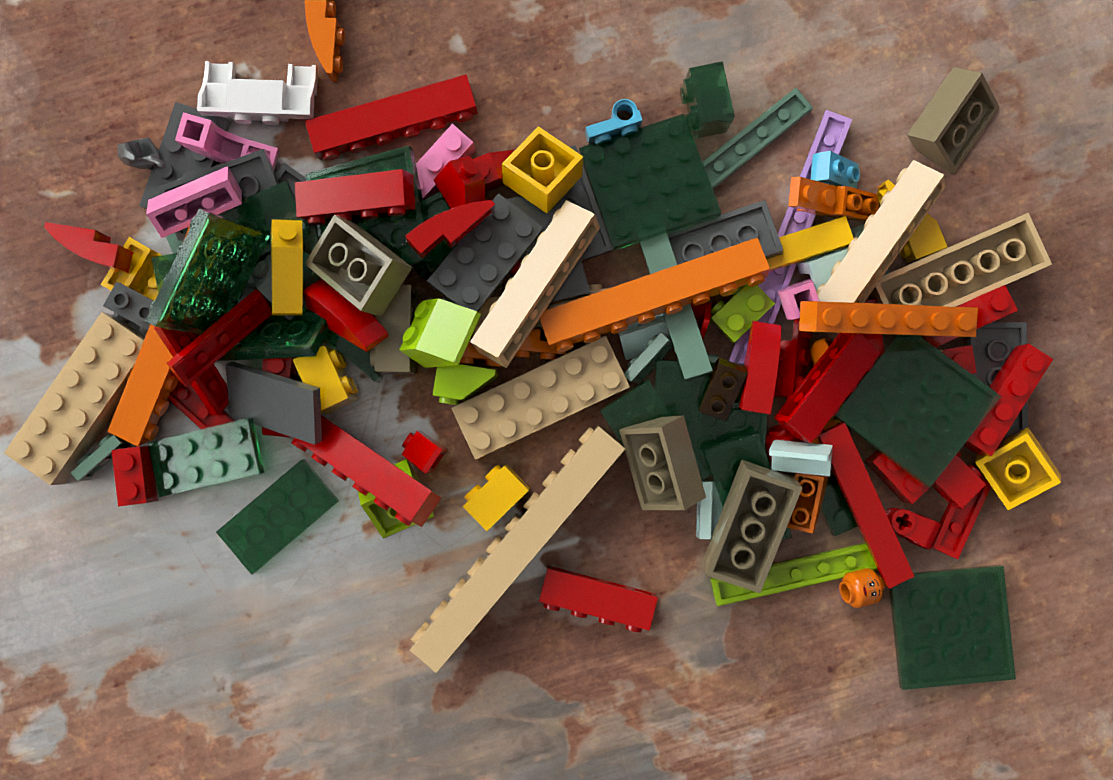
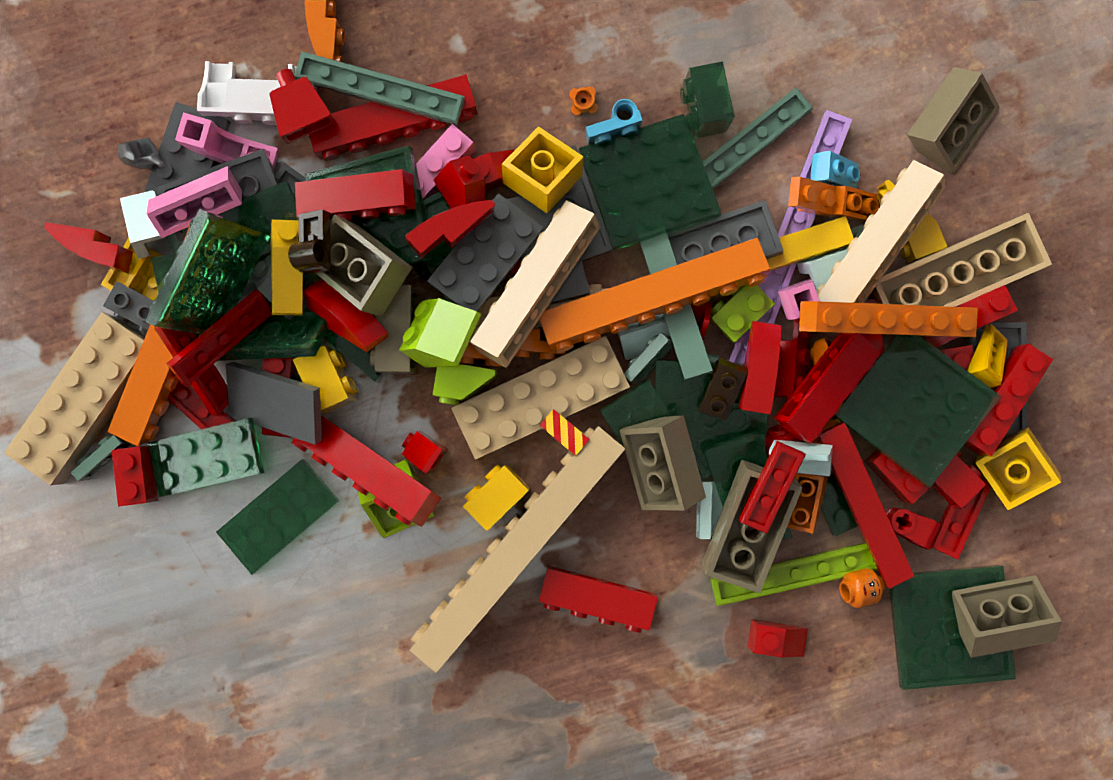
(137, 222): none -> light aqua panel
(298, 107): none -> red torso
(313, 249): none -> dark brown plate
(380, 88): none -> sand green tile
(564, 432): none -> sticker
(583, 93): none -> orange plate
(772, 487): none -> red tile
(777, 639): none -> red slope
(989, 360): none -> yellow slope
(1005, 616): none -> dark tan slope

